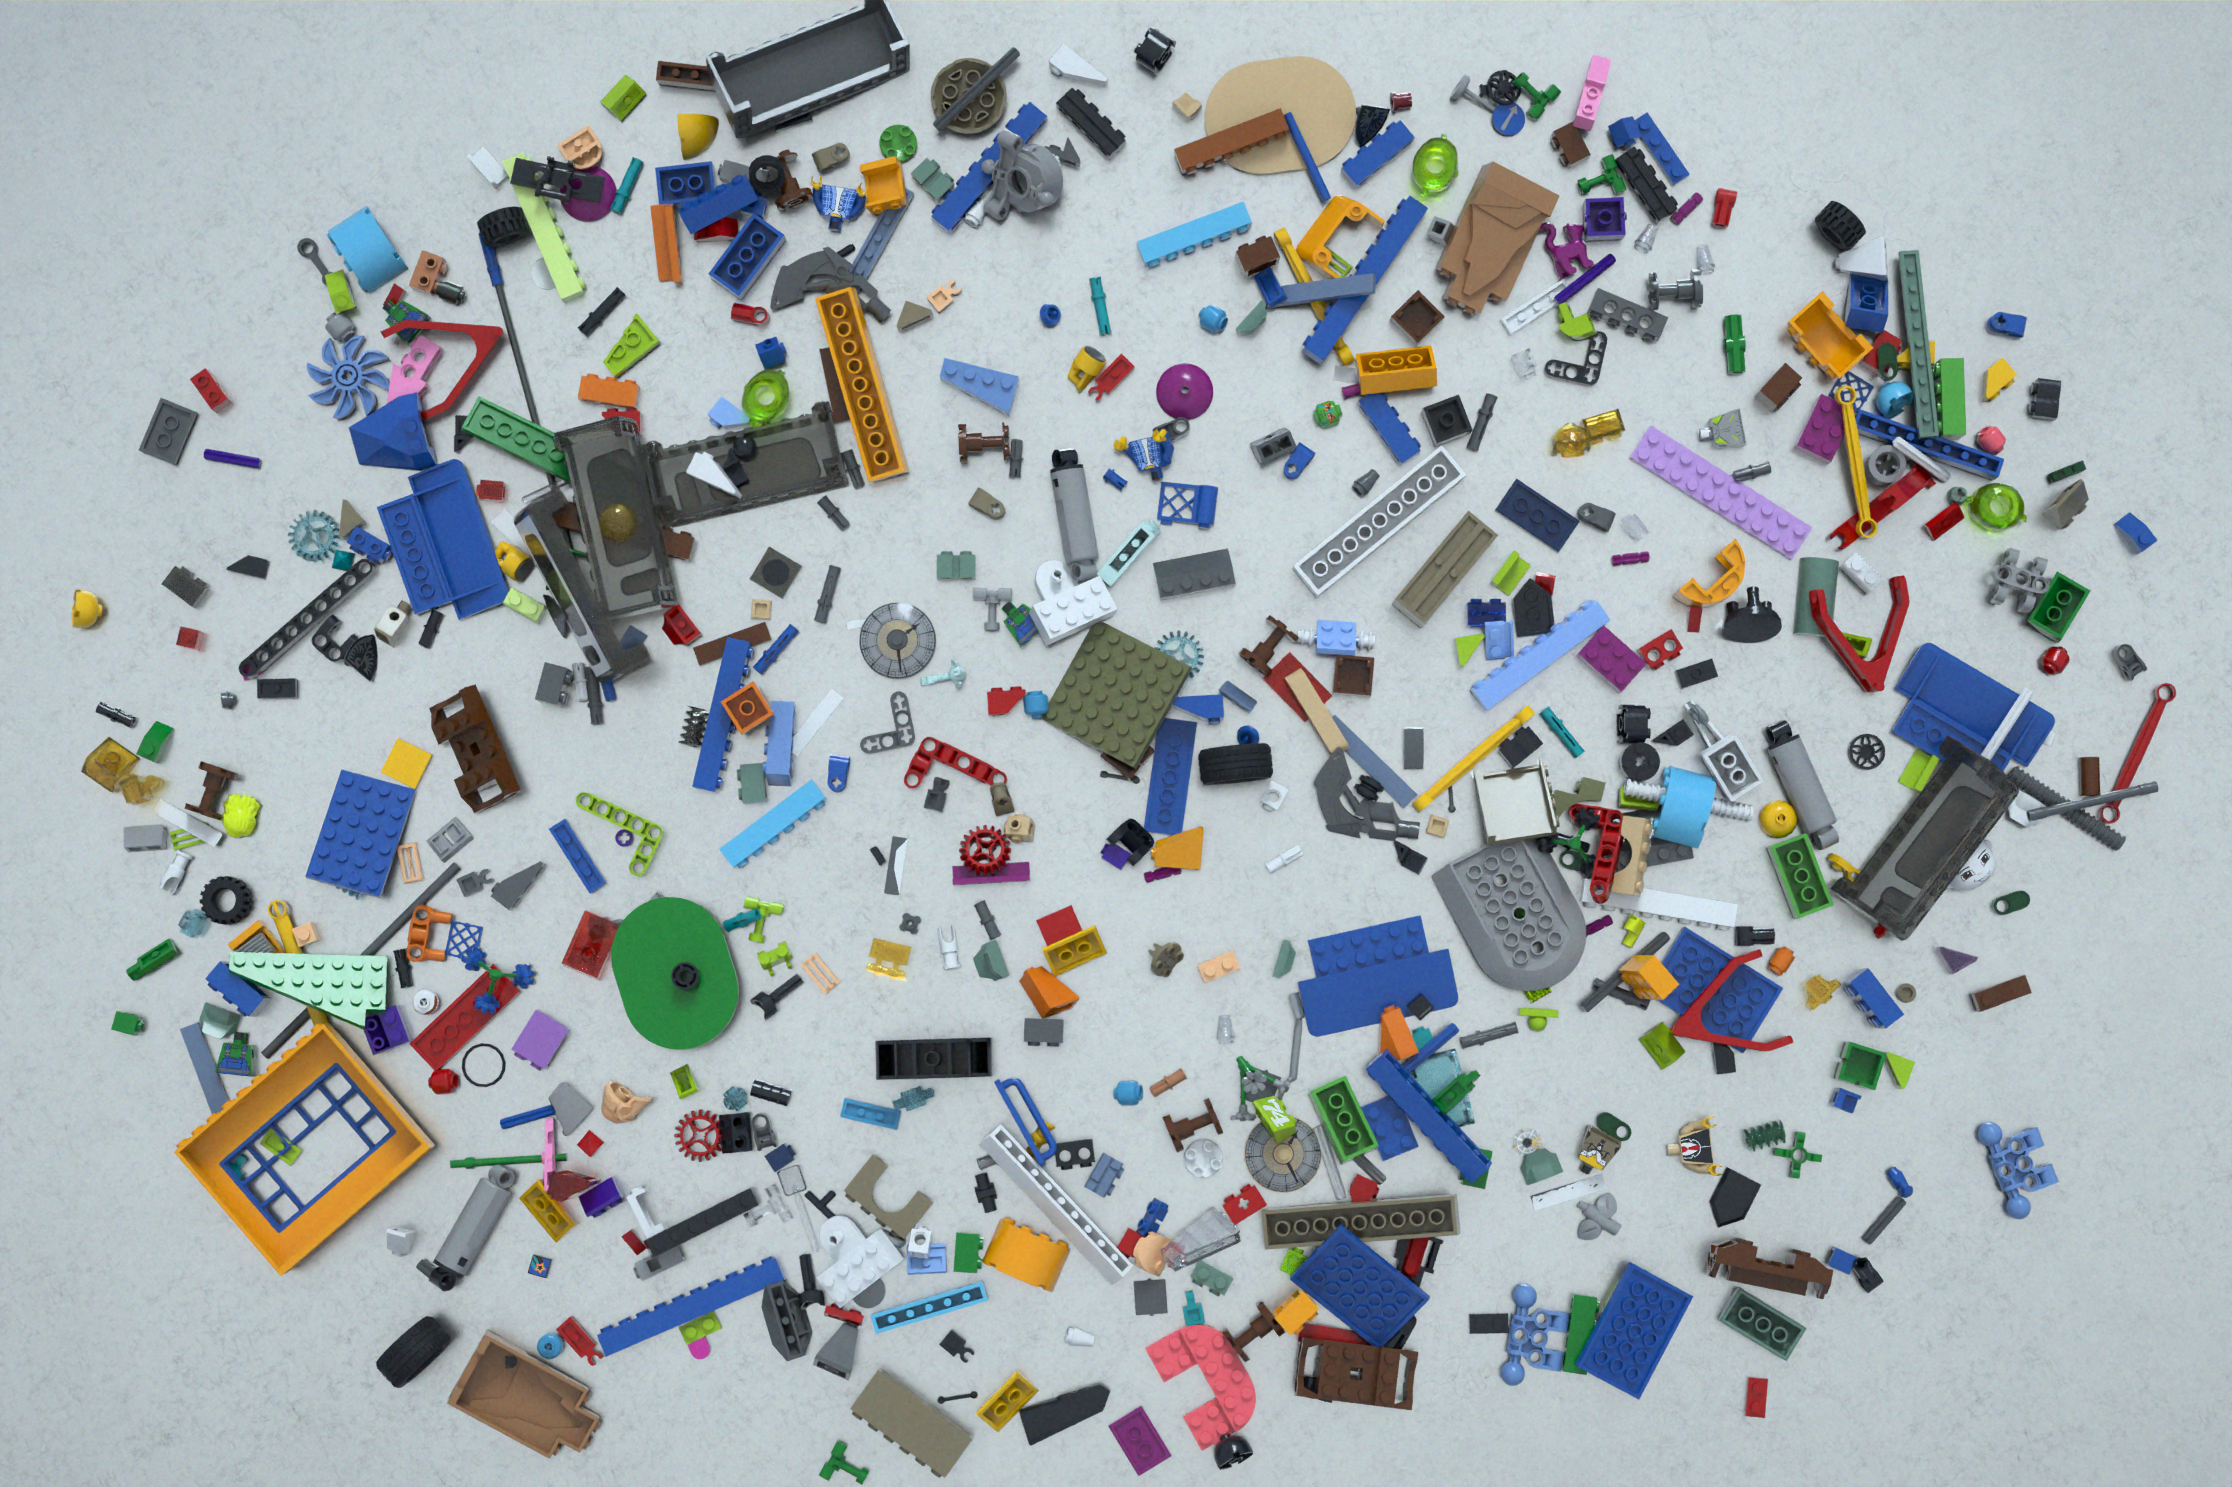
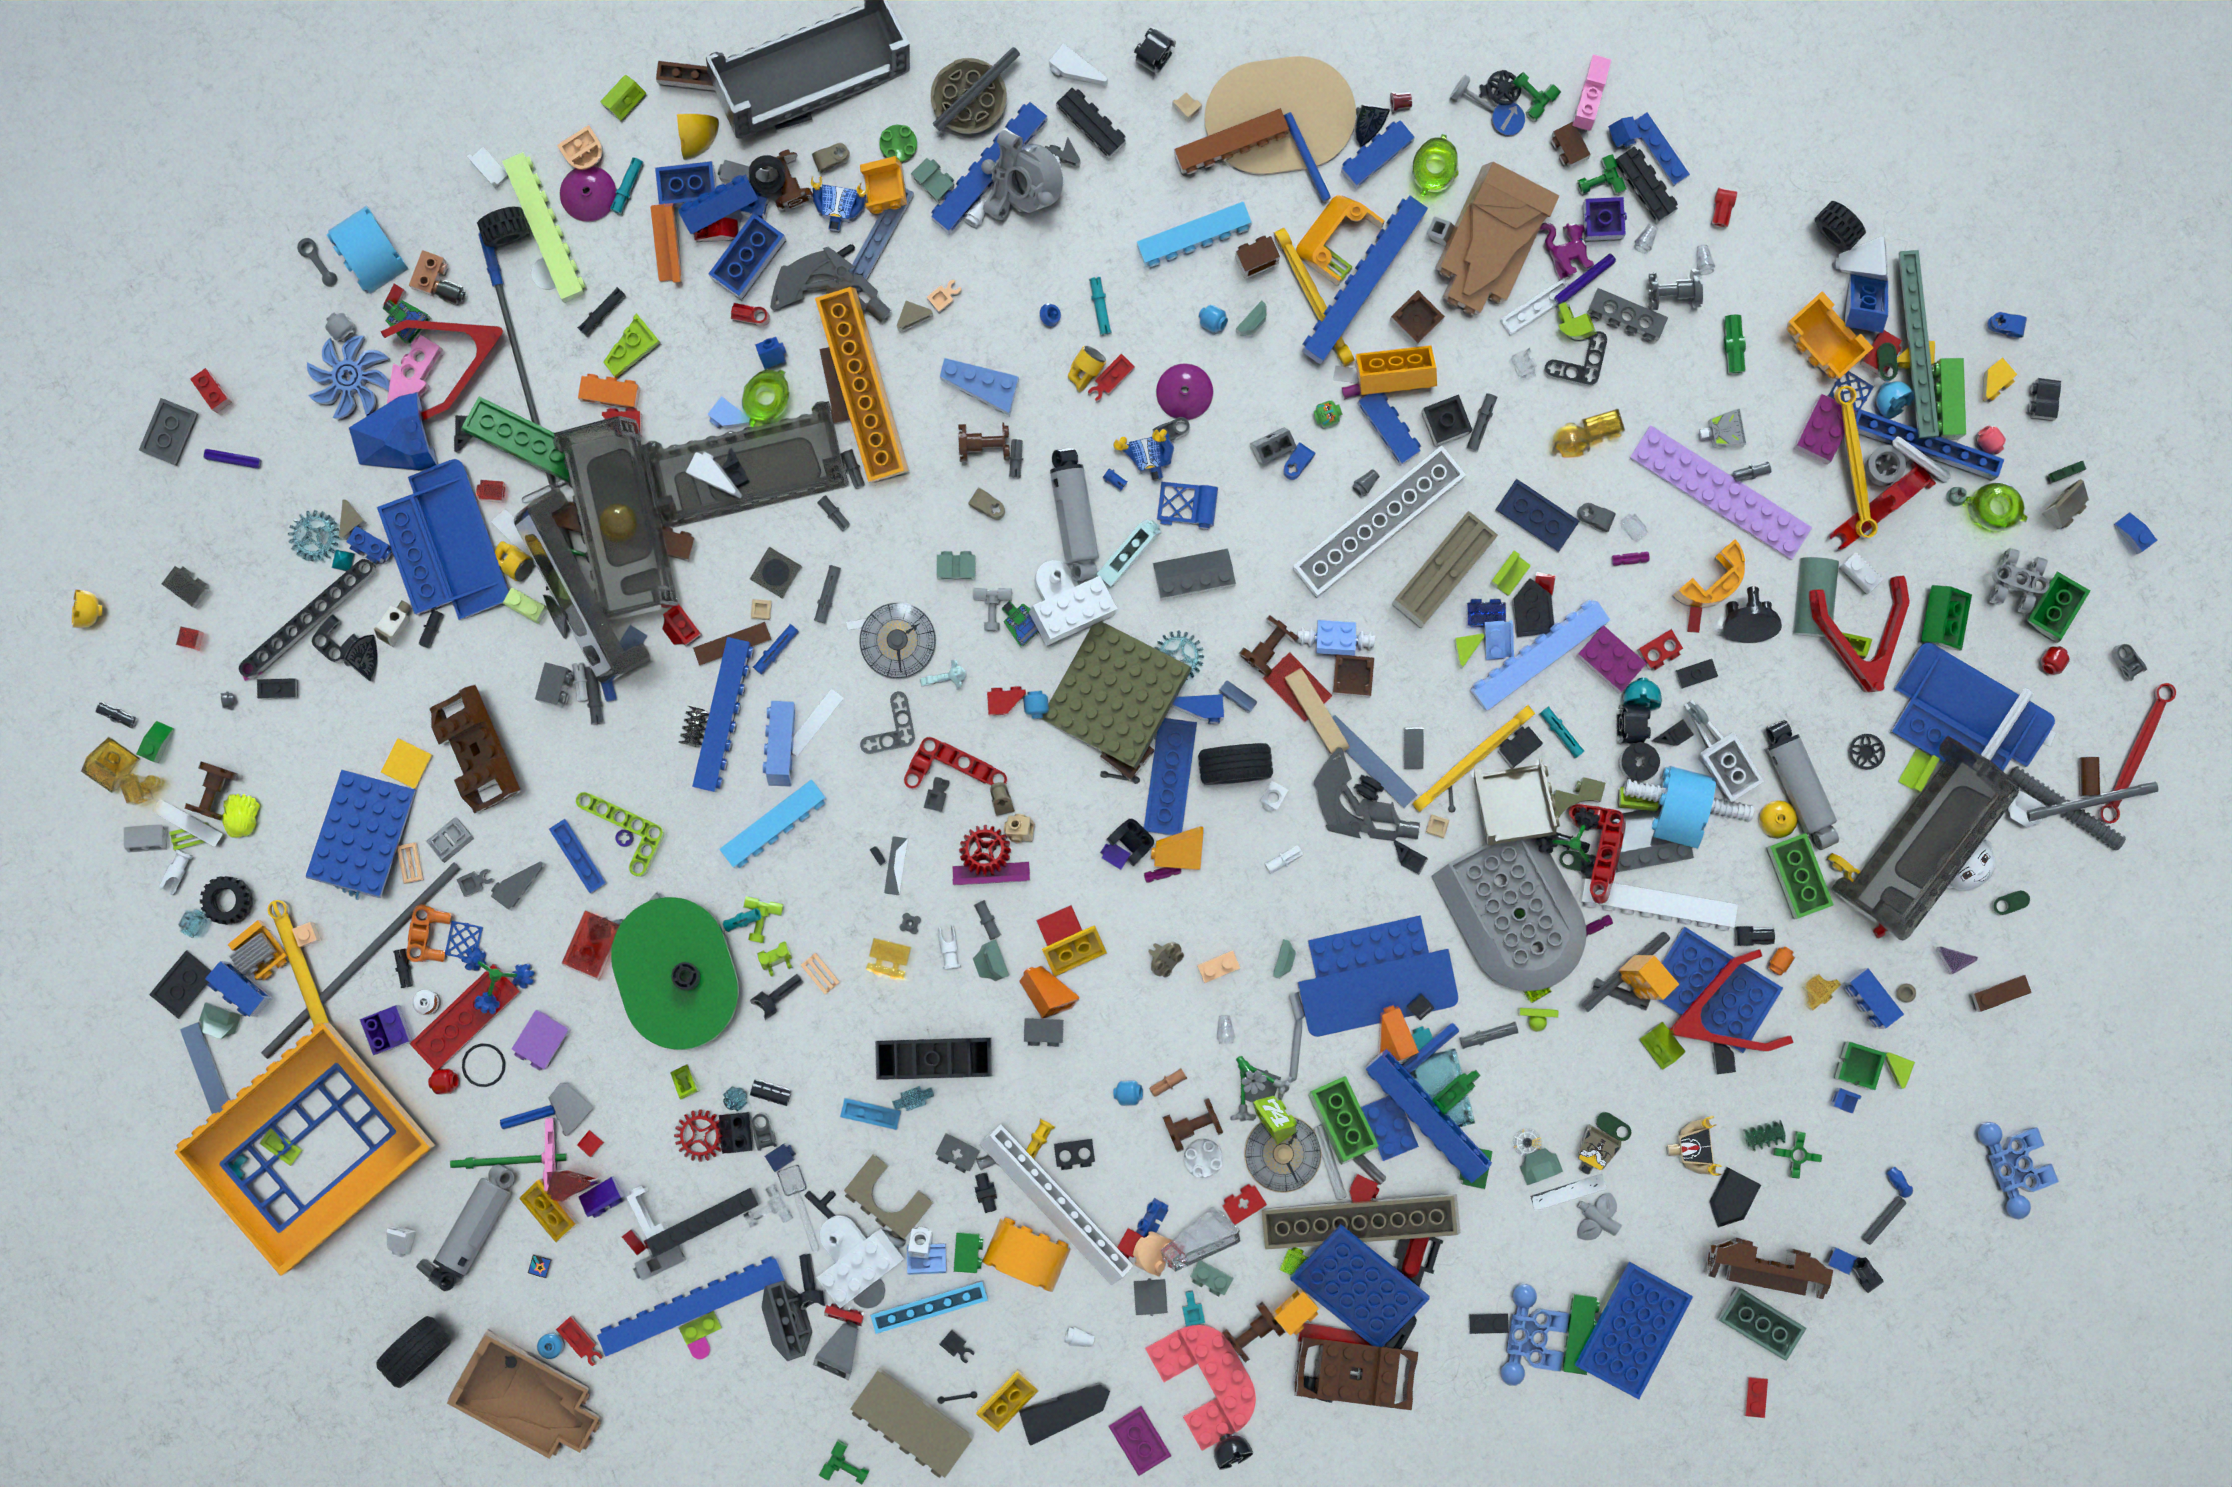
(127, 1023): green brick -> none
(152, 959): green hinge -> none
(182, 984): none -> black tile
(237, 1057): torso -> none
(250, 566): black slope -> none
(329, 983): wing -> none
(339, 291): lime slope -> none
(558, 175): black piece -> none
(620, 1103): light nougat head -> none
(744, 447): black piece -> none
(747, 708): orange brick -> none
(752, 783): sand green brick -> none
(838, 769): blue piece -> none
(968, 1152): none -> dark grey brick
(1041, 1158): blue piece -> none
(1104, 1175): sand blue brick -> none
(1247, 735): blue hat -> none
(1270, 287): blue tile -> none
(1328, 289): sand blue tile -> none
(1634, 927): neon yellow piece -> none
(1637, 832): tan arch -> none
(1643, 693): none -> teal cylinder
(1687, 208): magenta axle -> none
(1781, 384): reddish brown piece -> none
(1944, 521): red plate -> none
(1946, 617): none -> green slope

